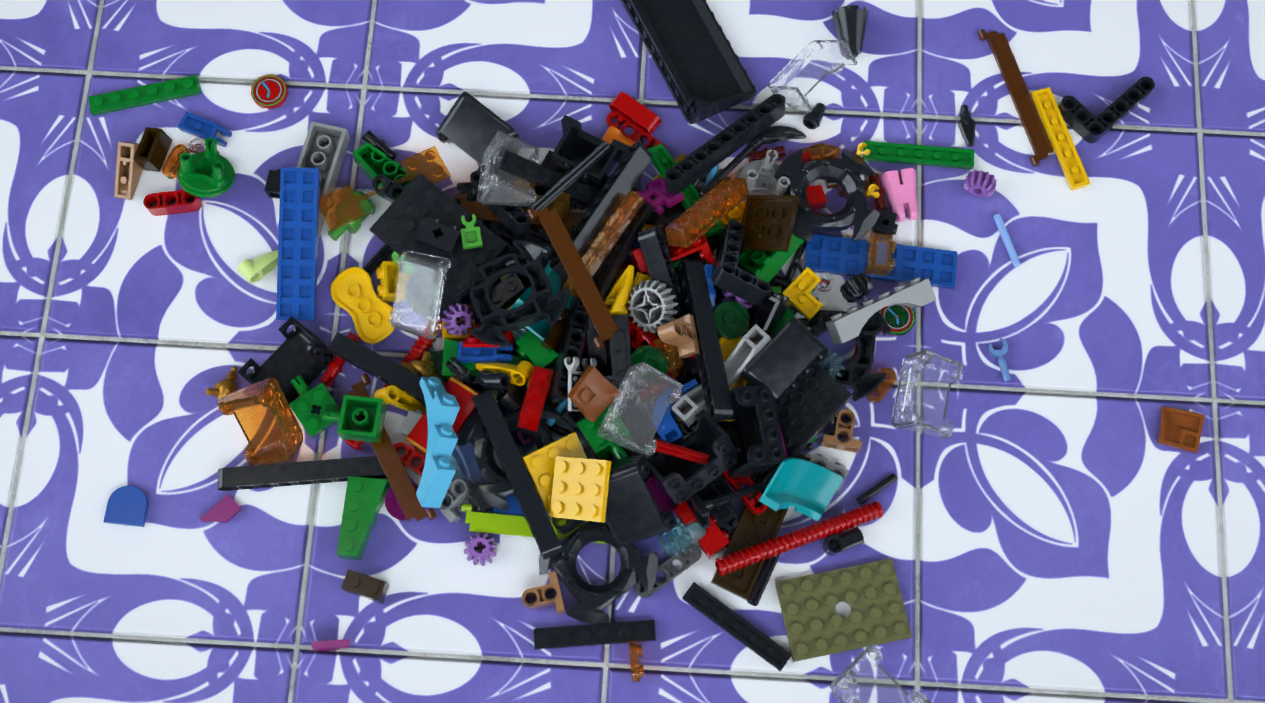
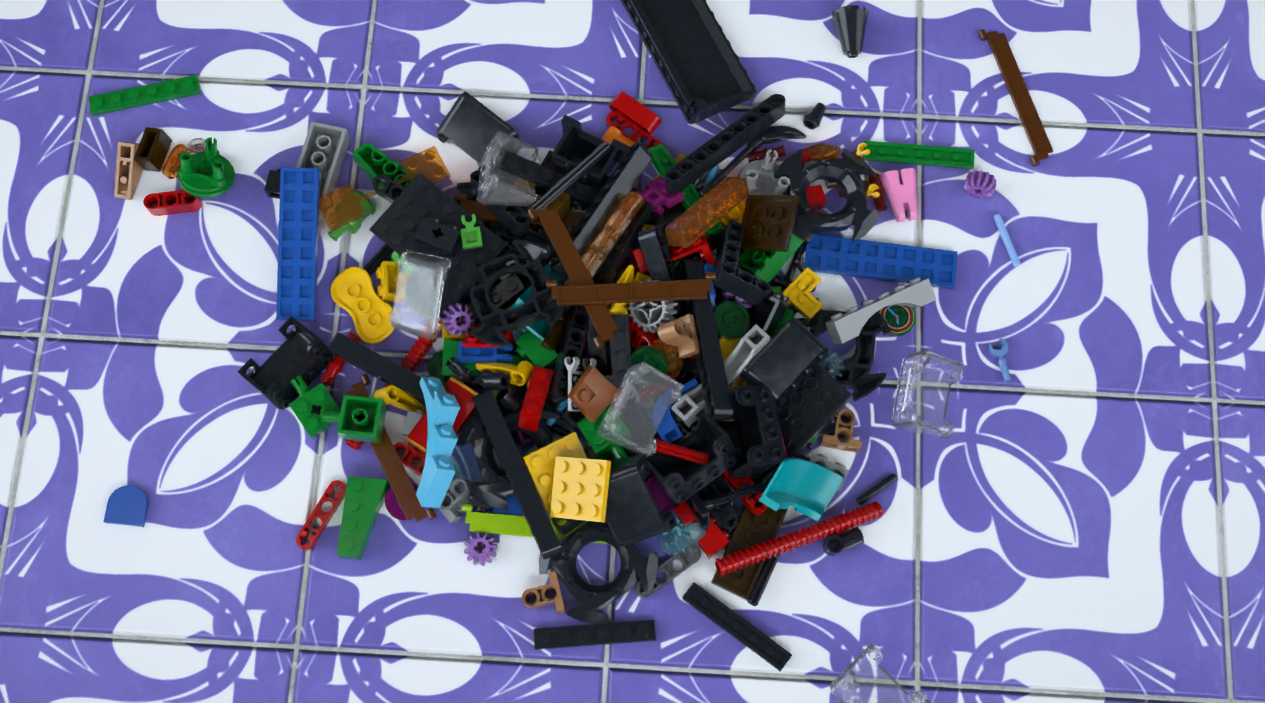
(203, 128): blue hinge -> none
(222, 511): magenta tile -> none
(225, 386): pearl gold piece -> none
(259, 267): yellowish green piece -> none
(265, 421): clear orange windscreen -> none
(269, 91): tile -> none
(298, 473): black beam -> none
(320, 514): none -> red beam
(330, 645): magenta tile -> none
(365, 586): dark brown piece -> none
(379, 144): black pin -> none
(423, 368): pearl gold piece -> none
(631, 291): none -> reddish brown piece
(635, 652): clear orange plate -> none
(808, 69): clear windscreen -> none
(811, 616): olive plate -> none
(826, 283): clear tile -> none
(856, 287): black gear -> none
(880, 254): clear orange window -> none
(884, 387): clear orange plate -> none
(885, 223): black brick -> none
(967, 126): black piece -> none
(1060, 139): yellow plate -> none
(1111, 114): black beam -> none
(1180, 429): dark orange plate -> none

